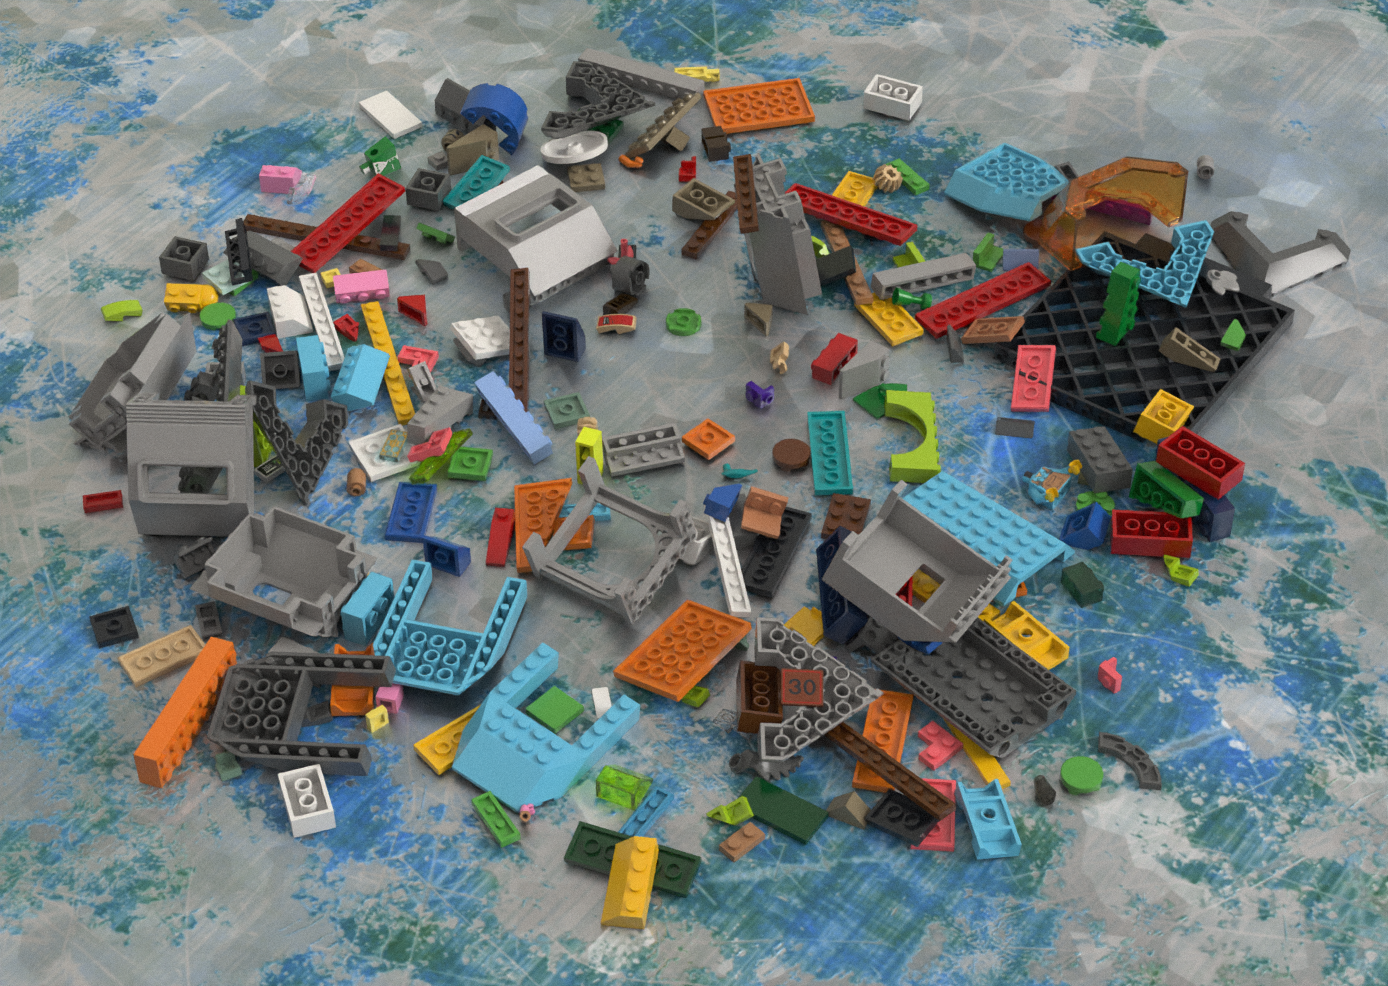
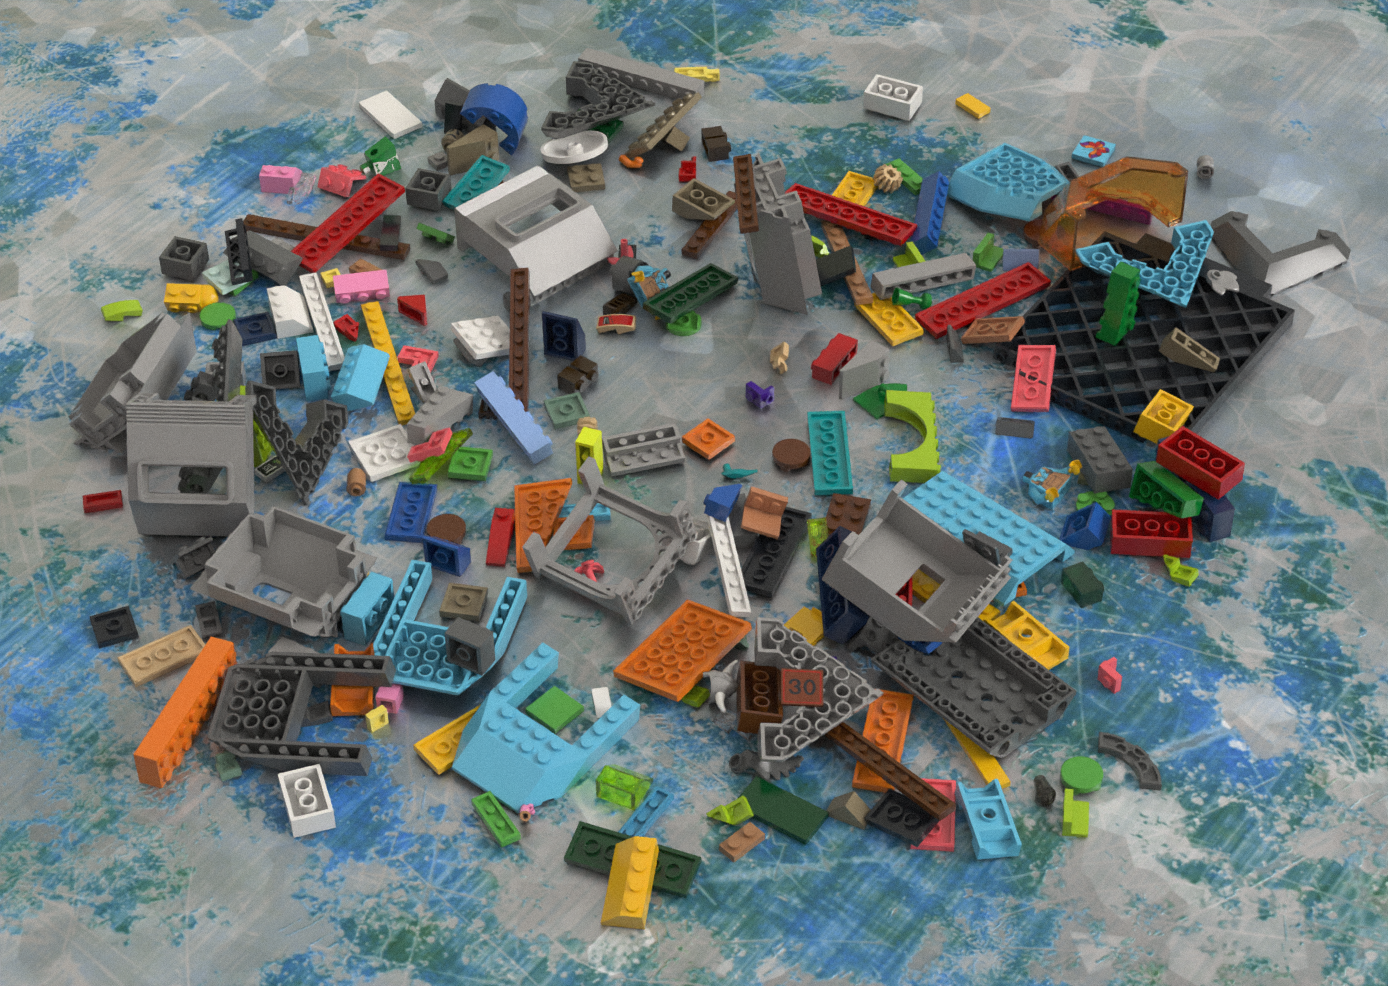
(270, 343): red slope -> none
(338, 179): none -> coral bracket
(394, 446): clear light blue tile -> none
(447, 527): none -> reddish brown tile
(453, 118): none -> black tile
(463, 601): none -> dark tan plate
(470, 646): none -> dark grey brick
(578, 380): none -> dark brown piece
(589, 568): none -> coral plant
(648, 282): none -> torso
(690, 293): none -> dark green plate
(722, 685): none -> light grey helmet
(759, 106): orange plate -> none
(759, 316): dark tan slope -> none
(817, 533): none -> clear neon green tile
(930, 212): none -> blue brick
(941, 745): coral plate -> none
(973, 105): none -> yellow tile
(987, 546): none -> dark grey bracket
(1075, 816): none -> lime panel
(1093, 151): none -> medium azure tile
(1234, 336): bright green slope -> none

